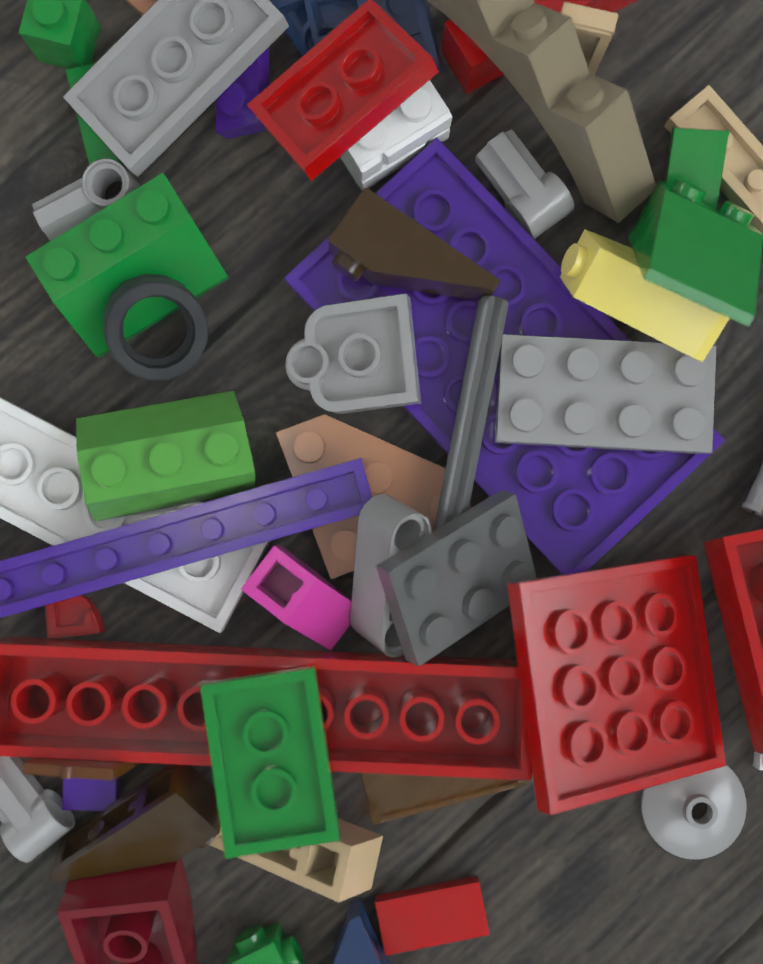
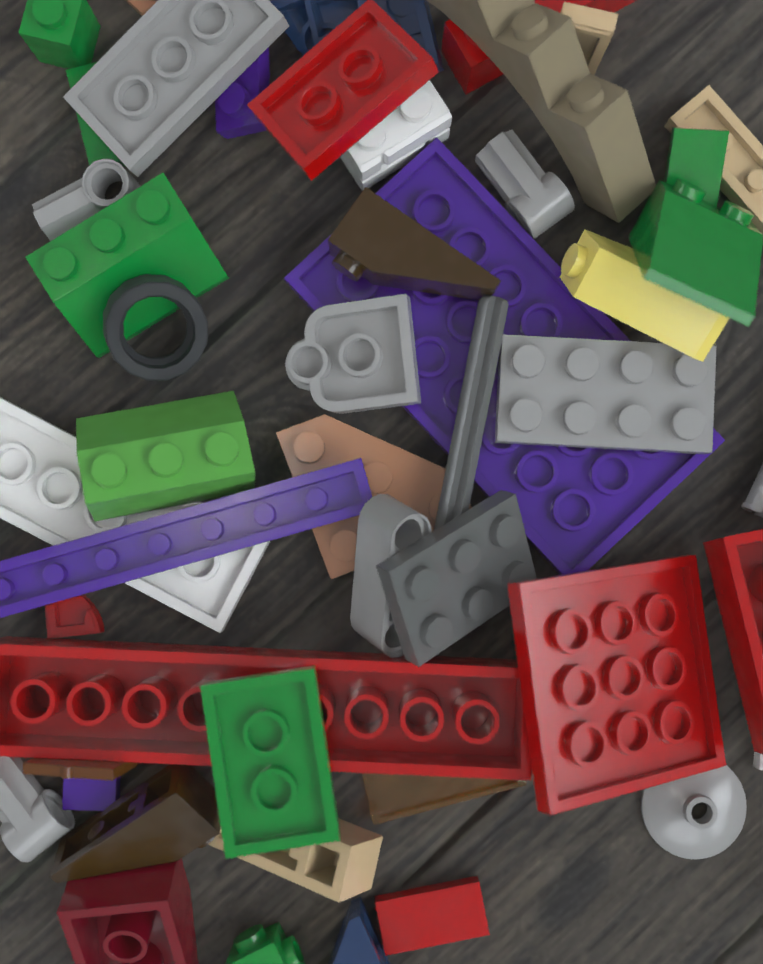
(300, 597): dark pink slope -> none

